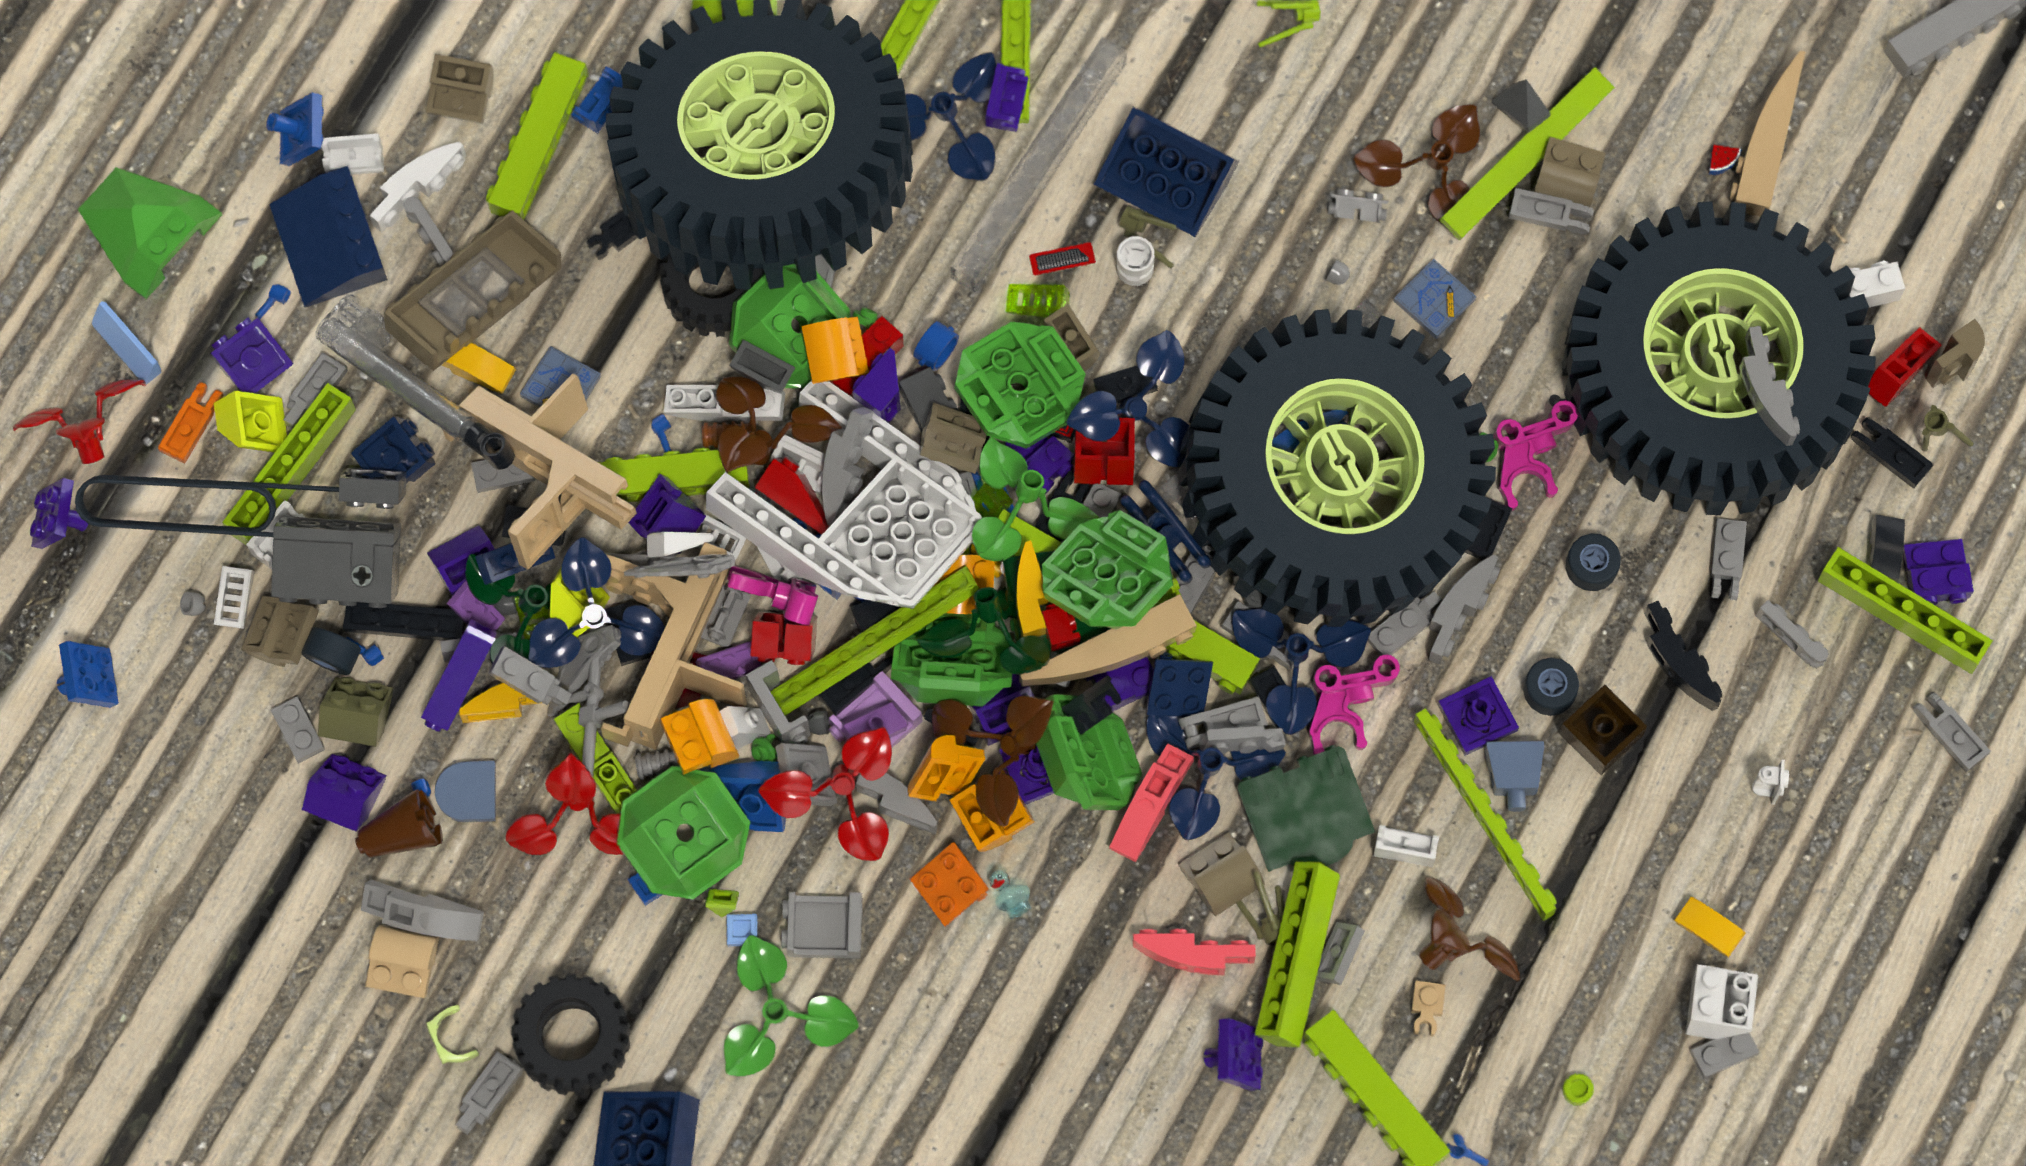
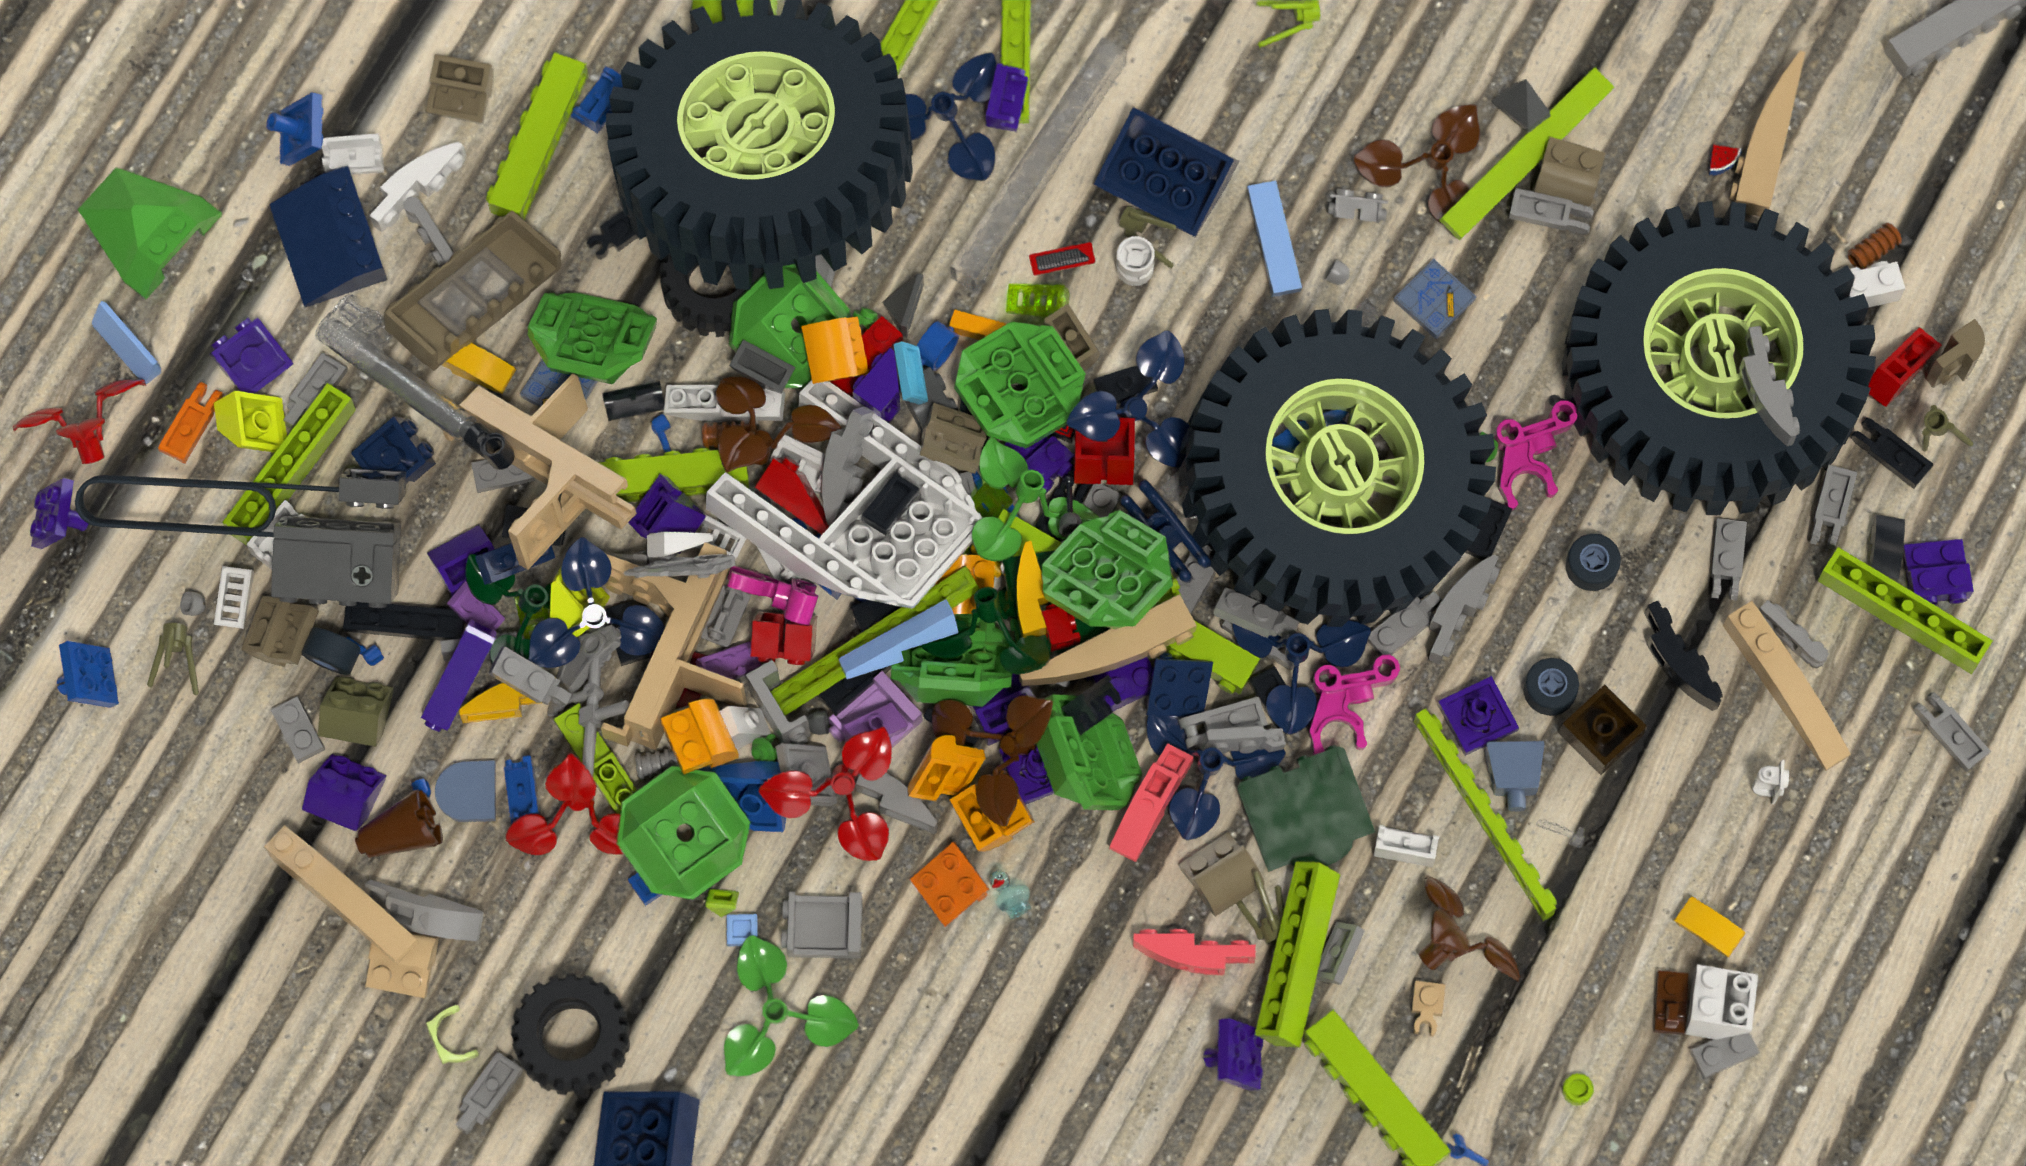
(173, 640): none -> olive plant
(276, 293): blue hand -> none
(339, 894): none -> tan slope
(506, 606): dark grey hinge -> none
(521, 788): none -> blue hinge
(590, 335): none -> bright green piece
(633, 401): none -> black hinge
(887, 648): none -> light blue slope
(890, 504): none -> black tile
(904, 302): none -> dark grey slope
(910, 373): none -> medium azure tile
(973, 325): none -> light orange piece
(1070, 520): none -> dark grey hinge
(1254, 615): none -> light grey hinge
(1274, 239): none -> light blue slope
(1576, 839): none -> clear piece
(1671, 1002): none -> reddish brown hinge
(1786, 683): none -> tan slope
(1833, 503): none -> light grey hinge
(1874, 246): none -> dark orange piece

